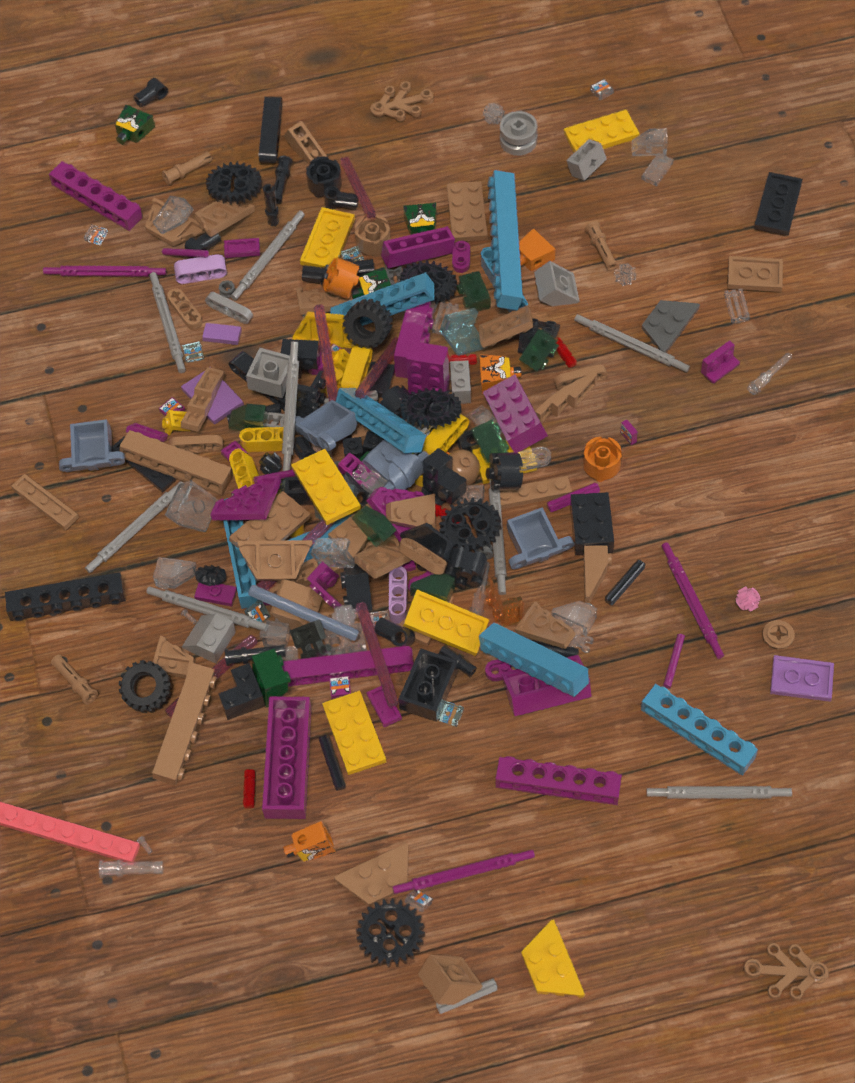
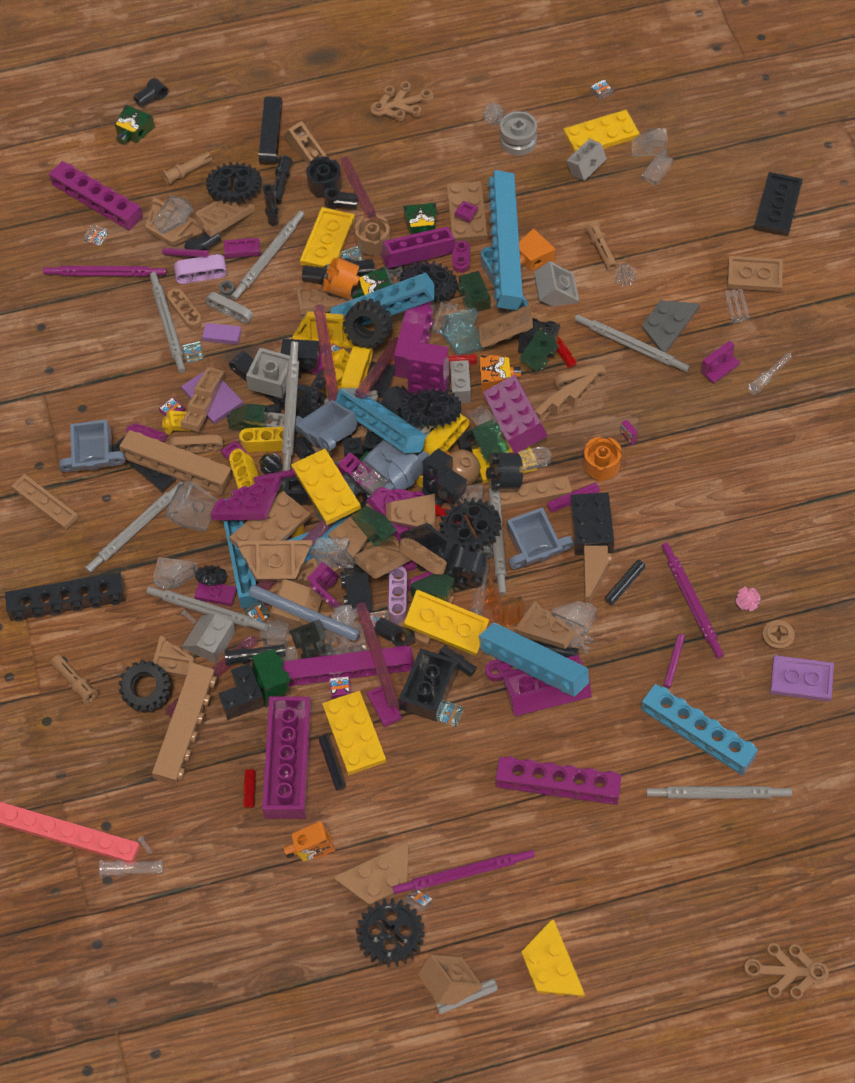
(466, 211): none -> magenta tile

